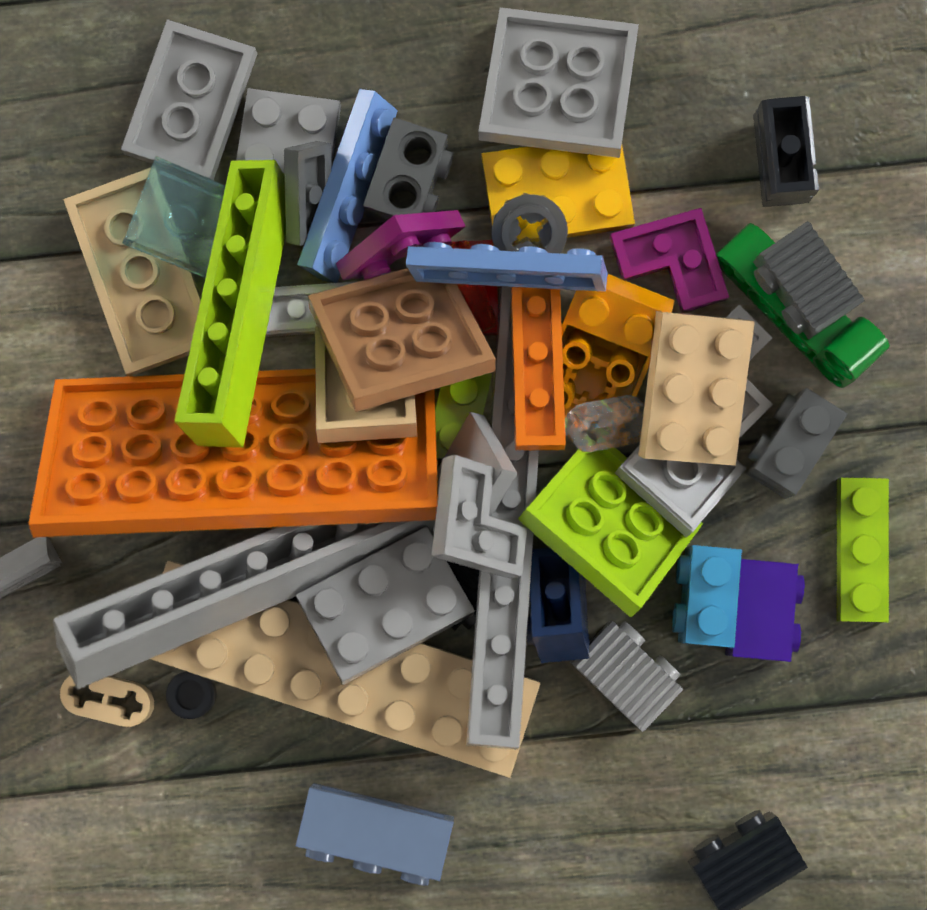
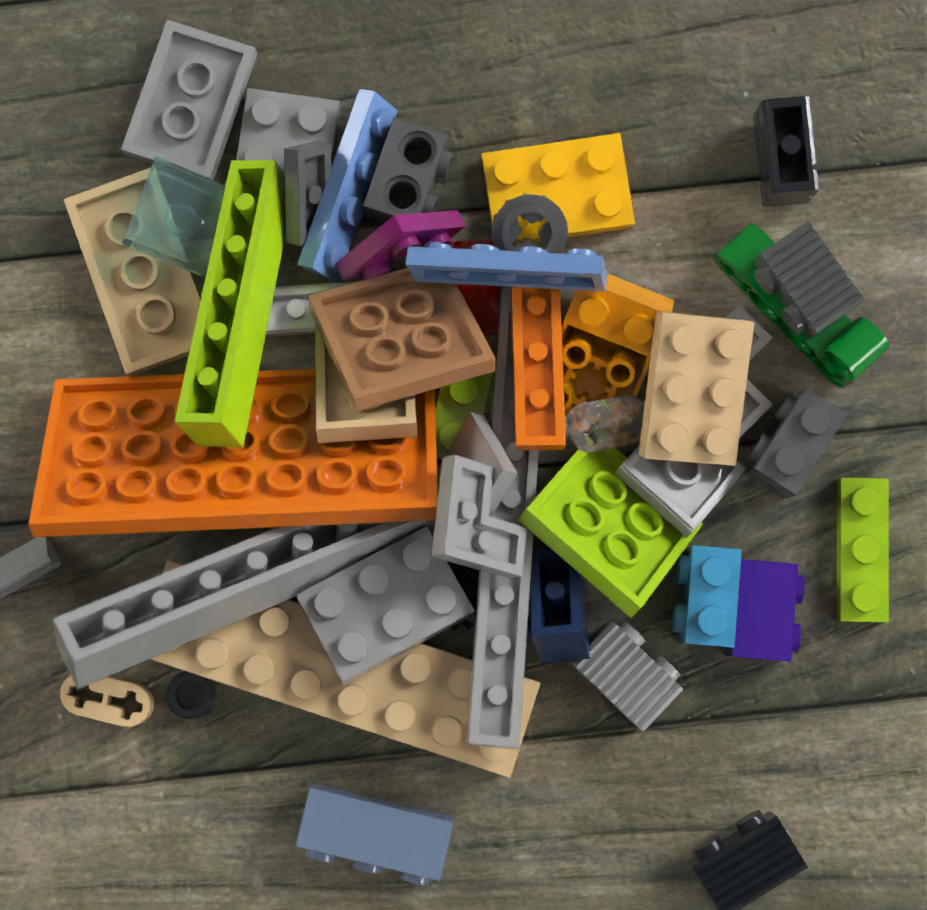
(558, 82): light grey plate -> none
(683, 248): magenta plate -> none

